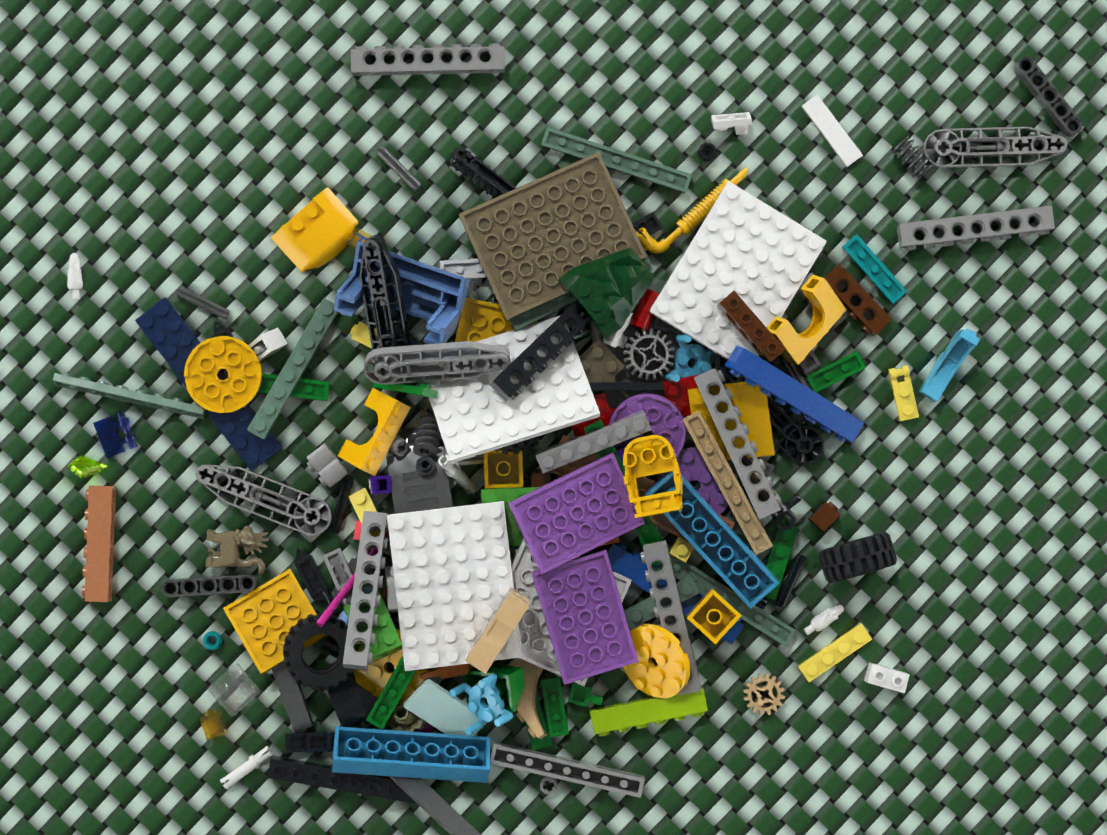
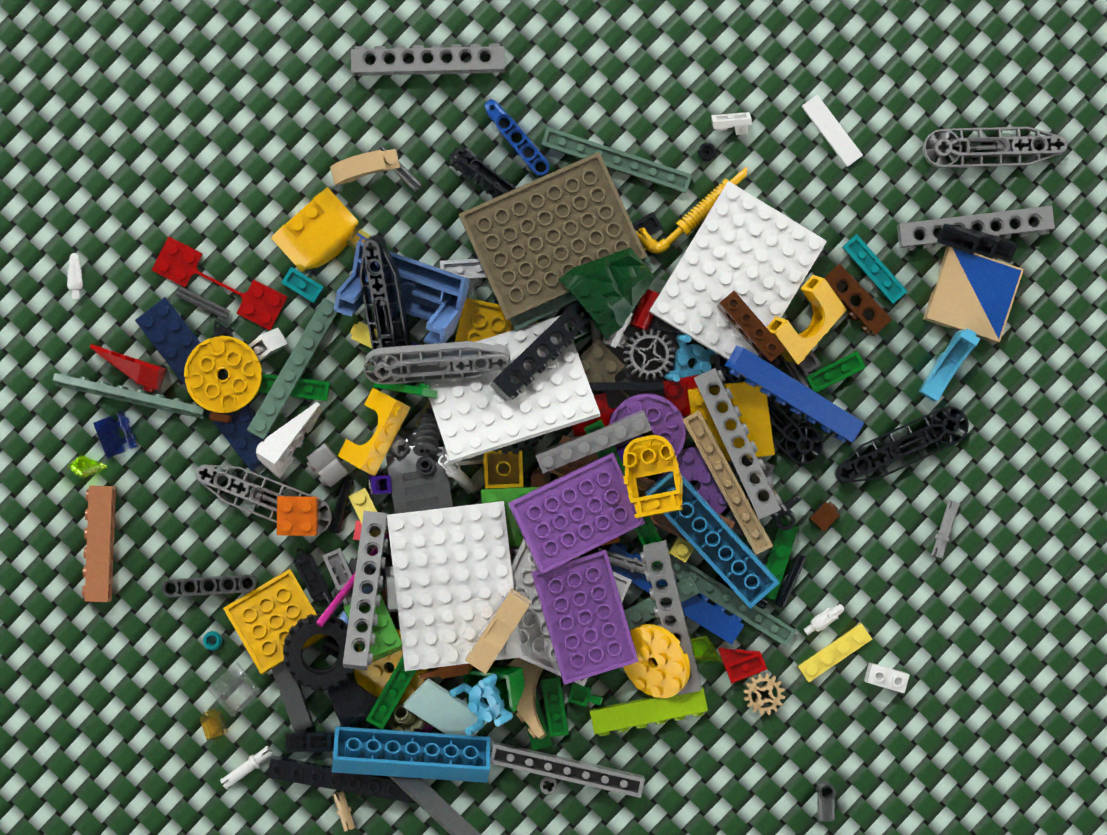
(141, 372): none -> red wedge
(220, 418): none -> reddish brown tile
(230, 548): dark tan animal -> none
(258, 304): none -> red hinge
(279, 446): none -> white wedge
(297, 515): none -> orange brick
(302, 285): none -> teal plate
(343, 810): none -> tan pin
(364, 164): none -> tan arch
(497, 116): none -> blue piece
(626, 562): none -> light grey pin
(704, 649): none -> clear neon green piece
(713, 616): yellow brick -> none
(741, 663): none -> red wing
(825, 803): none -> dark grey piece
(857, 557): black tyre -> none
(893, 452): none -> black beam
(903, 393): light yellow plate -> none
(912, 157): dark grey piece -> none
(942, 537): none -> light grey pin
(973, 294): none -> tile
(977, 242): none -> black slope
(1047, 87): dark grey beam -> none

